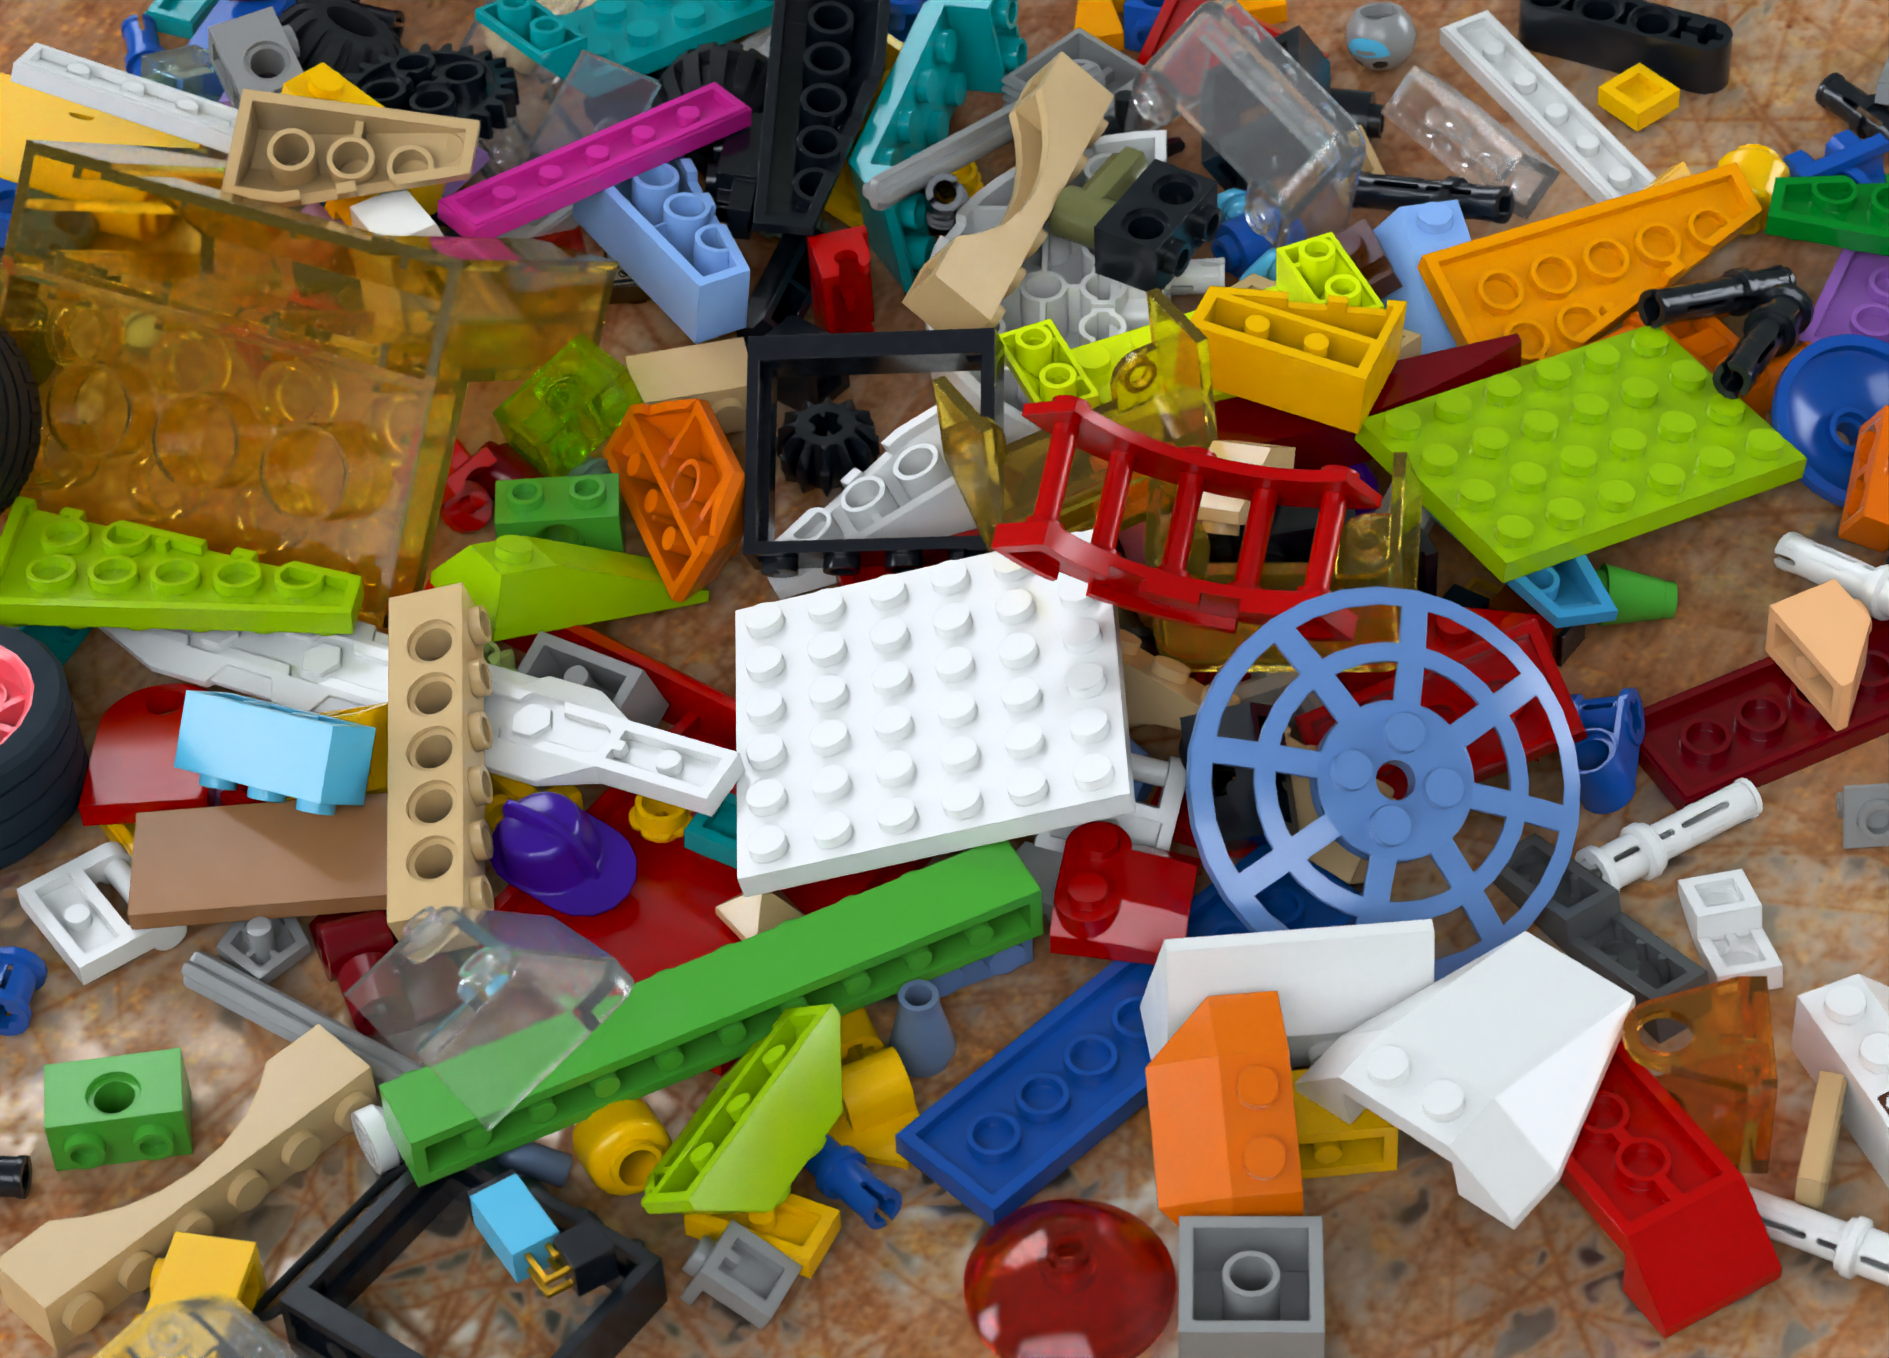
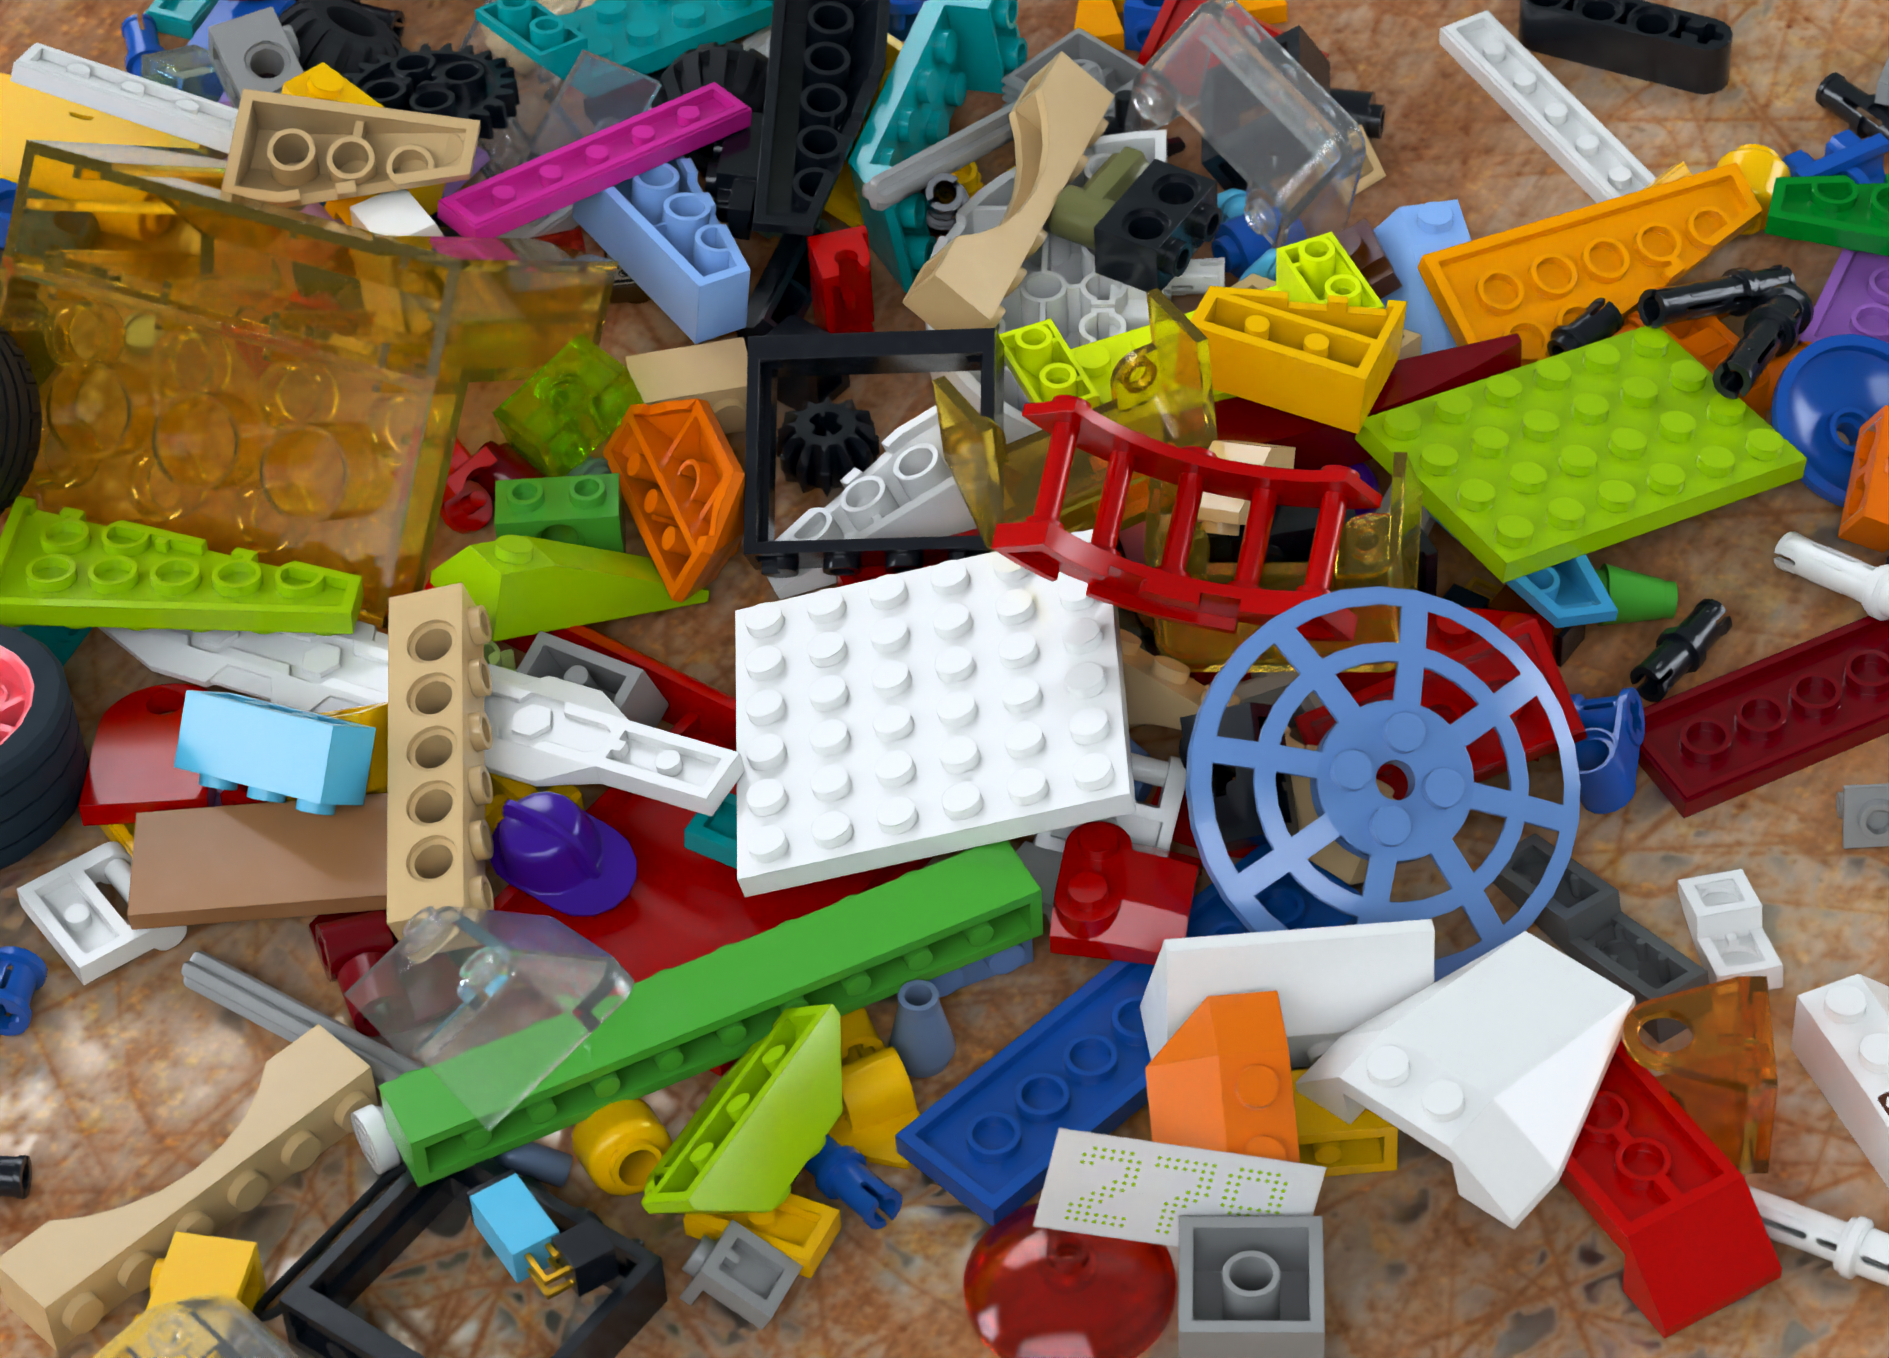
(118, 1109): bright green brick -> none
(264, 946): light grey piece -> none
(658, 820): yellow plate -> none
(757, 913): tan slope -> none
(1144, 1186): none -> white sticker
(1380, 35): light grey piece -> none
(1468, 139): clear brick -> none
(1475, 200): black pin -> none
(1586, 328): none -> black pin
(1638, 97): yellow plate -> none
(1645, 849): white pin -> none
(1681, 650): none -> black pin
(1821, 1141): tan tile -> none
(1822, 647): light nougat slope -> none

